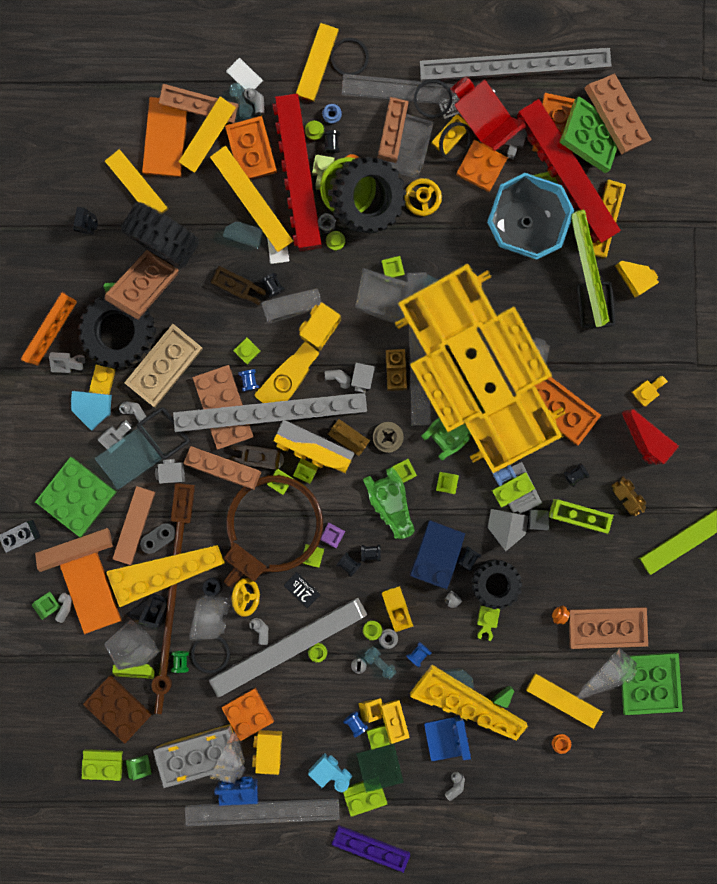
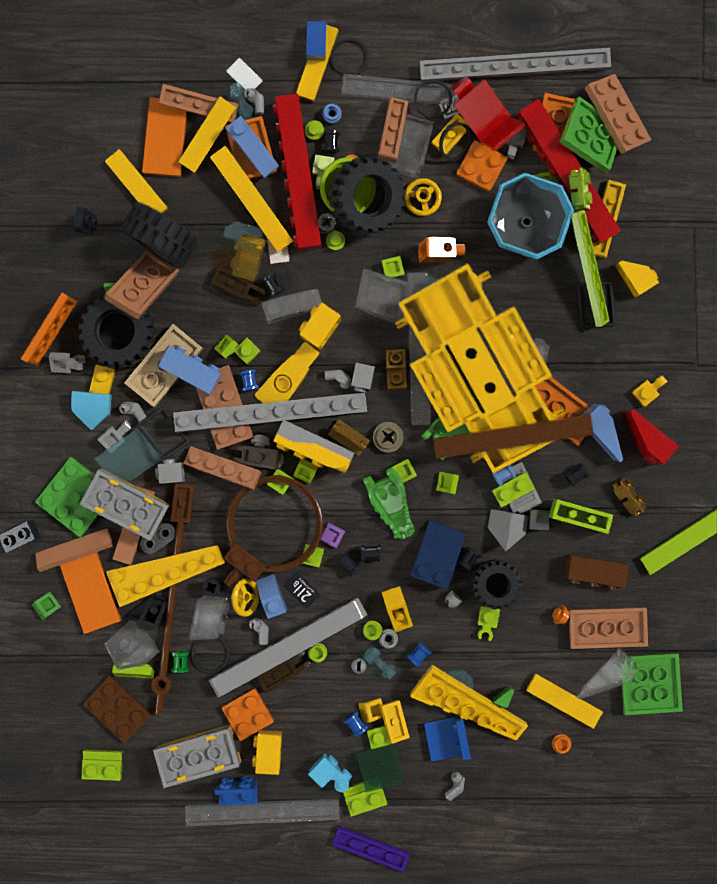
(65, 608): light grey arm -> none
(124, 504): none -> light grey piece
(138, 767): bright green slope -> none
(190, 369): none -> medium blue brick
(226, 346): none -> lime plate
(230, 762): clear slope -> none
(248, 257): none -> clear yellow brick
(252, 147): none -> medium blue slope
(260, 441): none -> light grey plate
(271, 596): none -> medium blue slope
(281, 673): none -> dark brown hinge
(316, 40): none -> blue slope
(439, 249): none -> orange torso
(513, 436): none -> reddish brown tile
(582, 197): none -> lime hinge
(596, 572): none -> reddish brown brick
(604, 430): none -> medium blue slope

